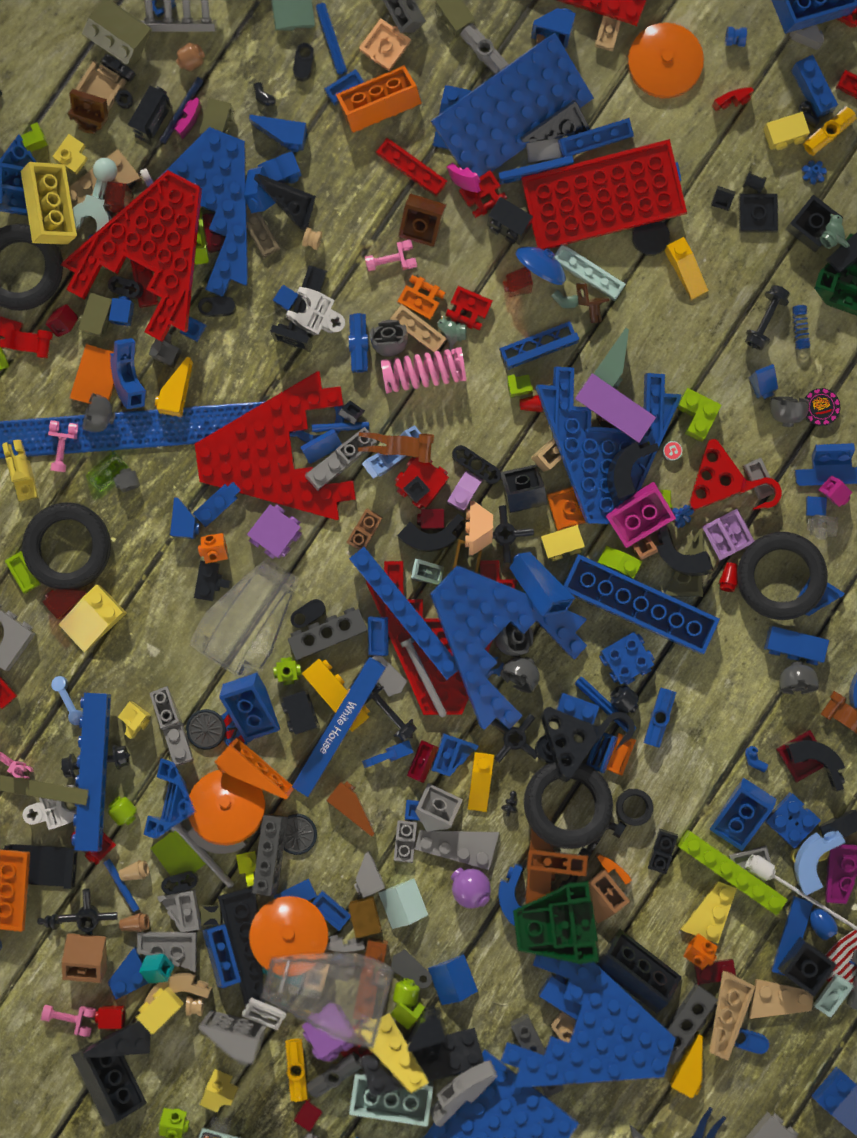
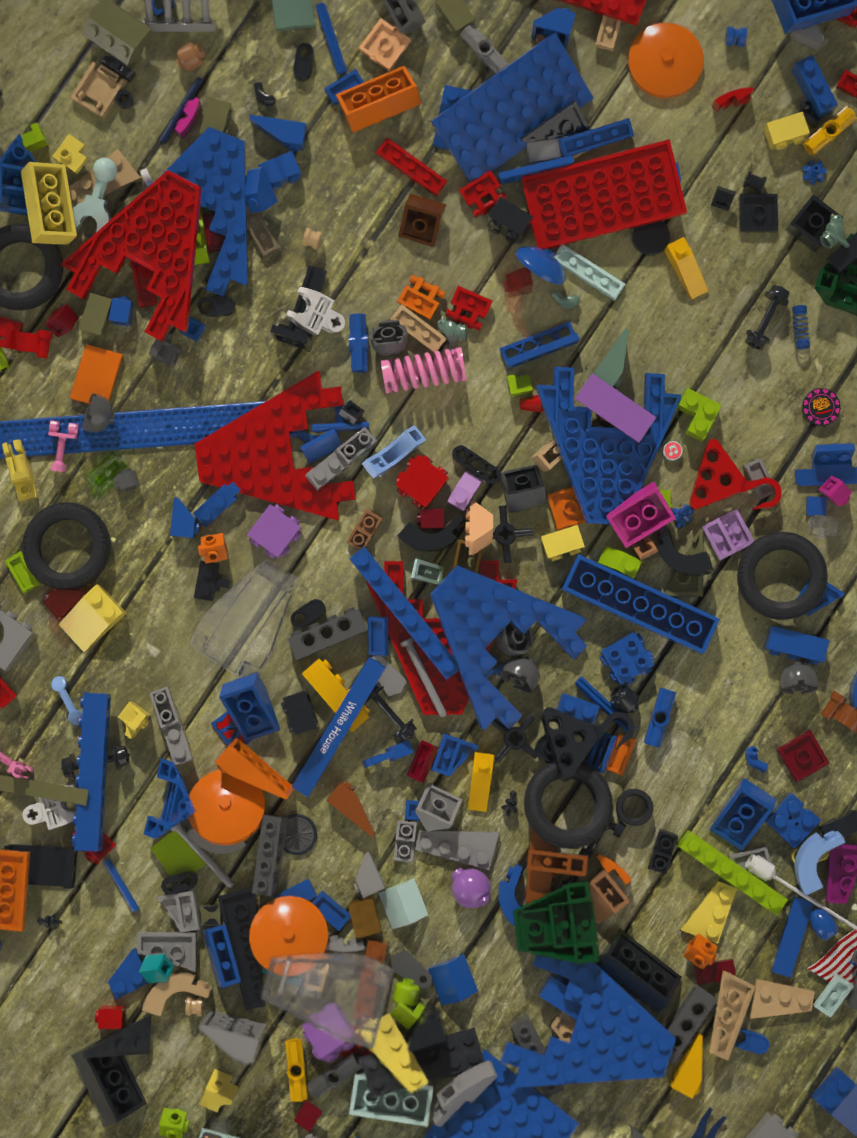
(48, 1013): bright pink bar -> none
(84, 958): medium nougat slope -> none
(86, 911): black bar -> none
(88, 111): reddish brown slope -> none
(117, 196): clear red slope -> none
(122, 811): lime head -> none
(124, 375): blue arch -> none
(125, 290): black beam -> none
(135, 871): tan cone -> none
(135, 923): medium nougat cone -> none
(150, 114): black window -> none
(159, 1010): light yellow brick -> none
(174, 392): yellow slope -> none
(206, 729): dark grey wheel -> none
(247, 865): neon yellow plate -> none
(266, 1011): white tile -> none
(285, 297): blue tile -> none
(294, 202): black wing -> none
(295, 671): lime brick -> none
(372, 262): bright pink bar -> none
(401, 445): dark orange flag -> none
(416, 489): black plate -> none
(464, 178): dark pink slope -> none
(540, 585): blue slope -> none
(594, 304): reddish brown bracket -> none
(620, 468): black arch -> none
(728, 579): red cone -> none
(764, 382): blue slope -> none
(789, 410): dark grey cylinder -> none
(807, 749): black arch -> none
(807, 966): black brick -> none

